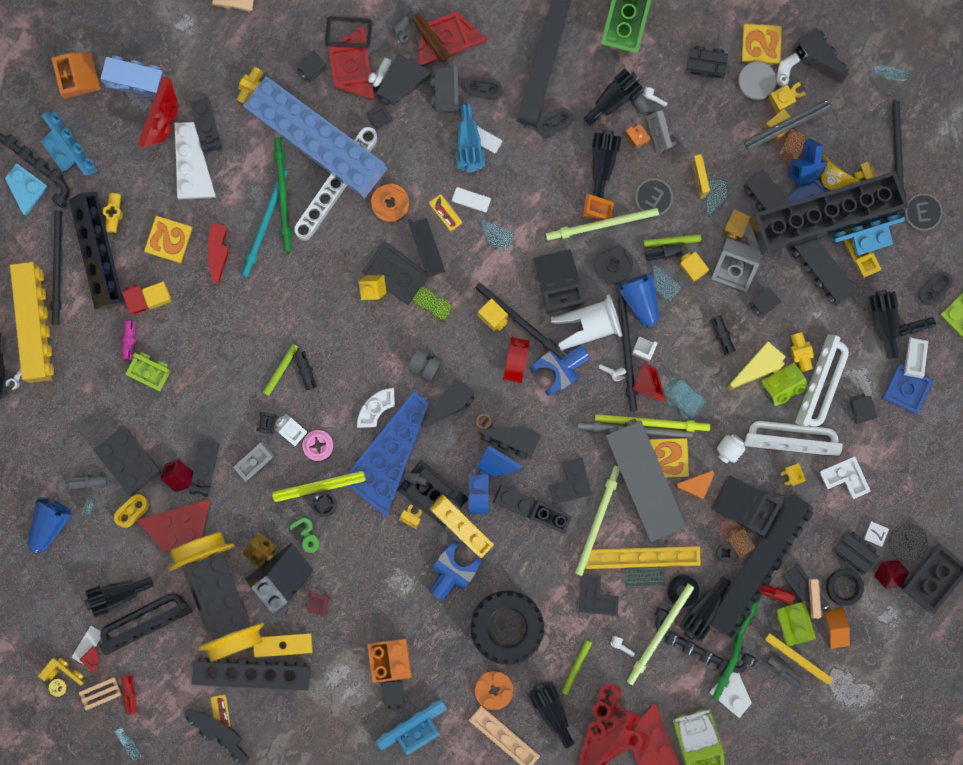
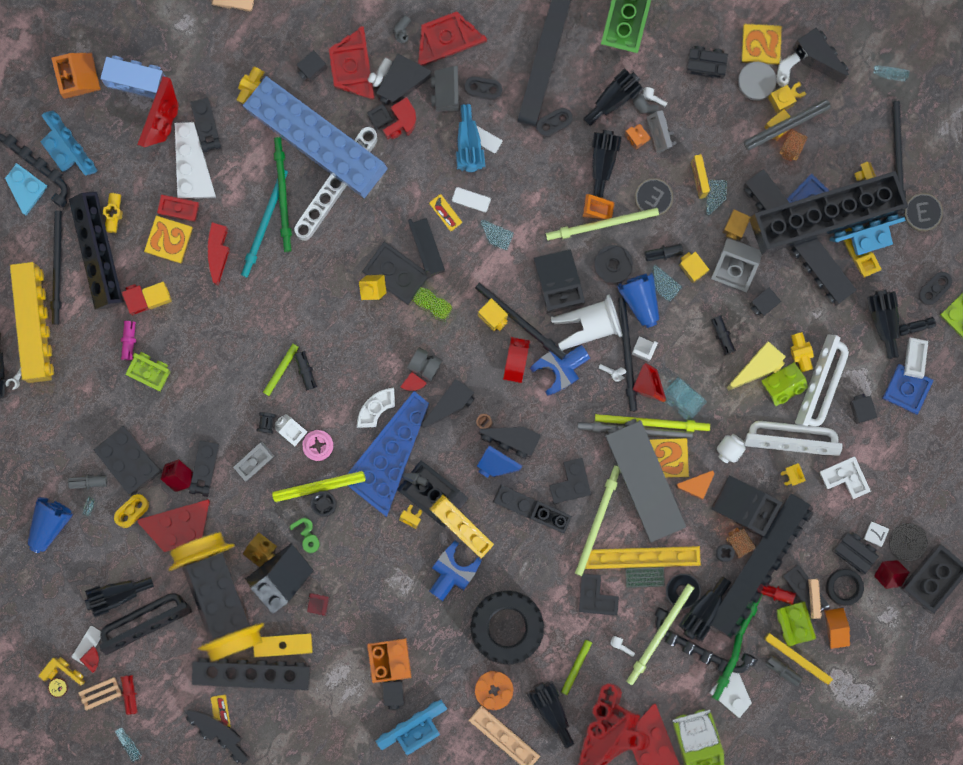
(178, 208): none -> red plate
(348, 44): black piece -> none
(387, 192): orange plate -> none
(405, 121): none -> red brick
(413, 383): none -> red tile
(431, 37): reddish brown axle -> none
(478, 494): blue brick -> none
(672, 240): lime bar -> none
(810, 166): blue brick -> none
(834, 177): yellow hat -> none

